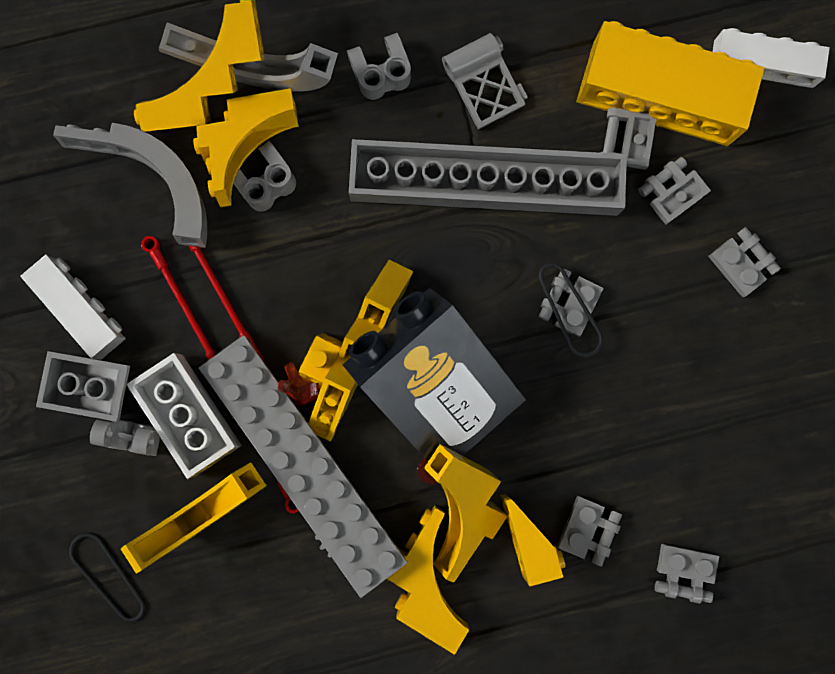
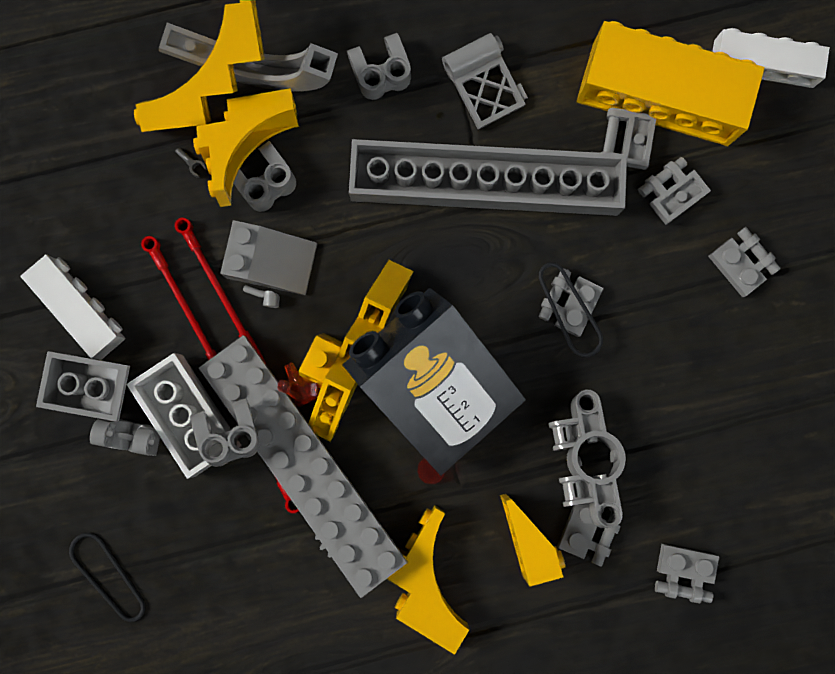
(123, 140): light grey arch -> none
(190, 161): none -> dark grey hand
(193, 518): yellow arch -> none
(228, 439): none -> light grey piece
(268, 258): none -> light grey slope
(270, 298): none -> light grey hand
(470, 511): yellow arch -> none
(580, 488): none -> light grey piece

